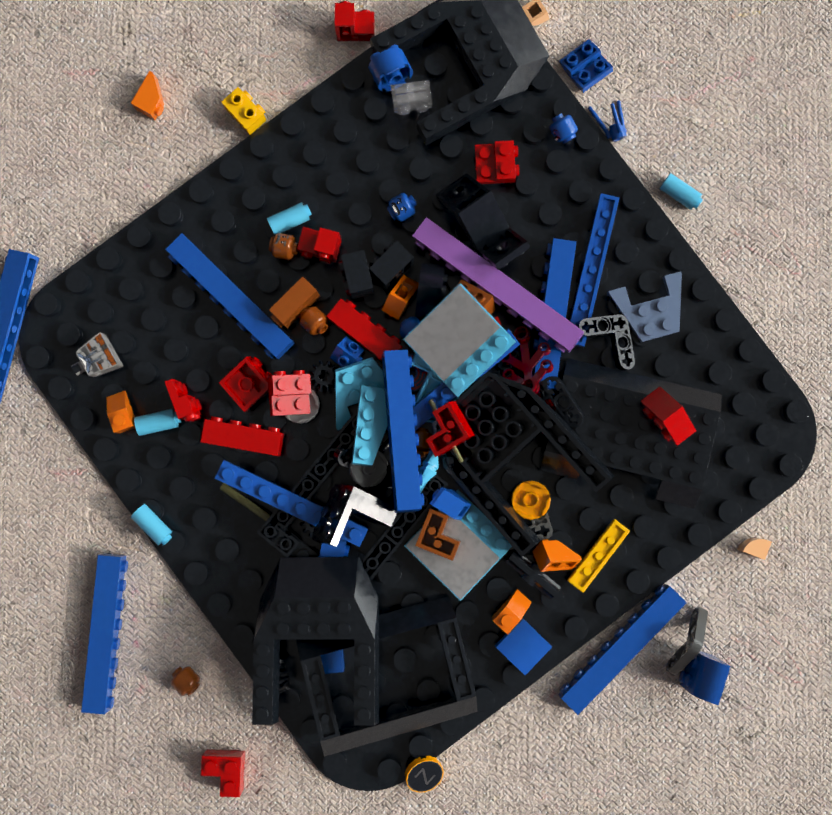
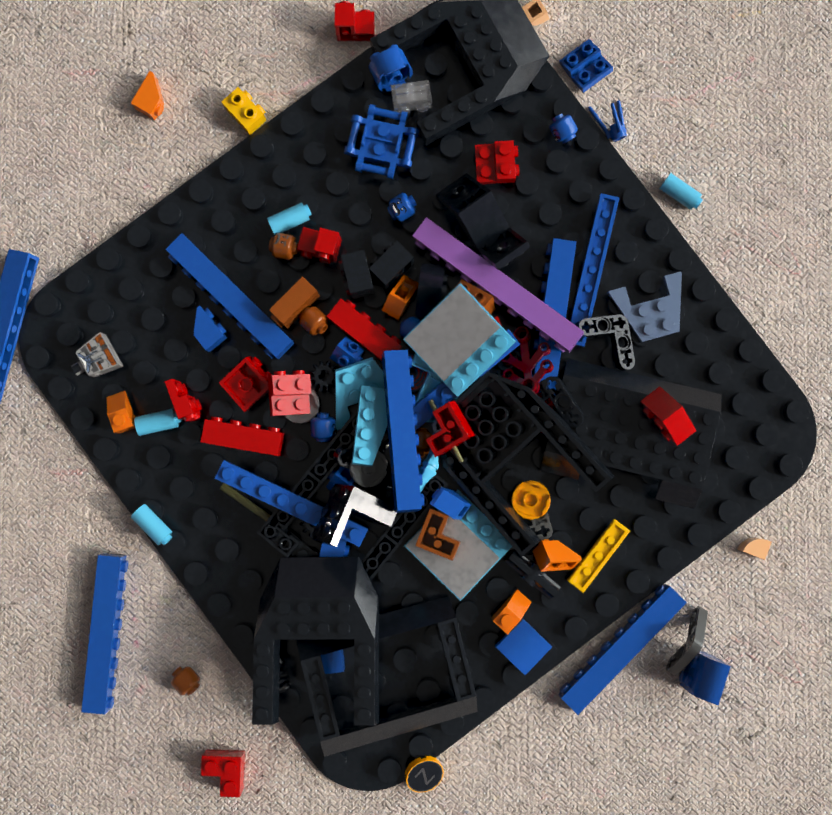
(207, 331): none -> blue slope
(323, 427): none -> blue head
(341, 476): none -> blue brick
(381, 142): none -> blue brick

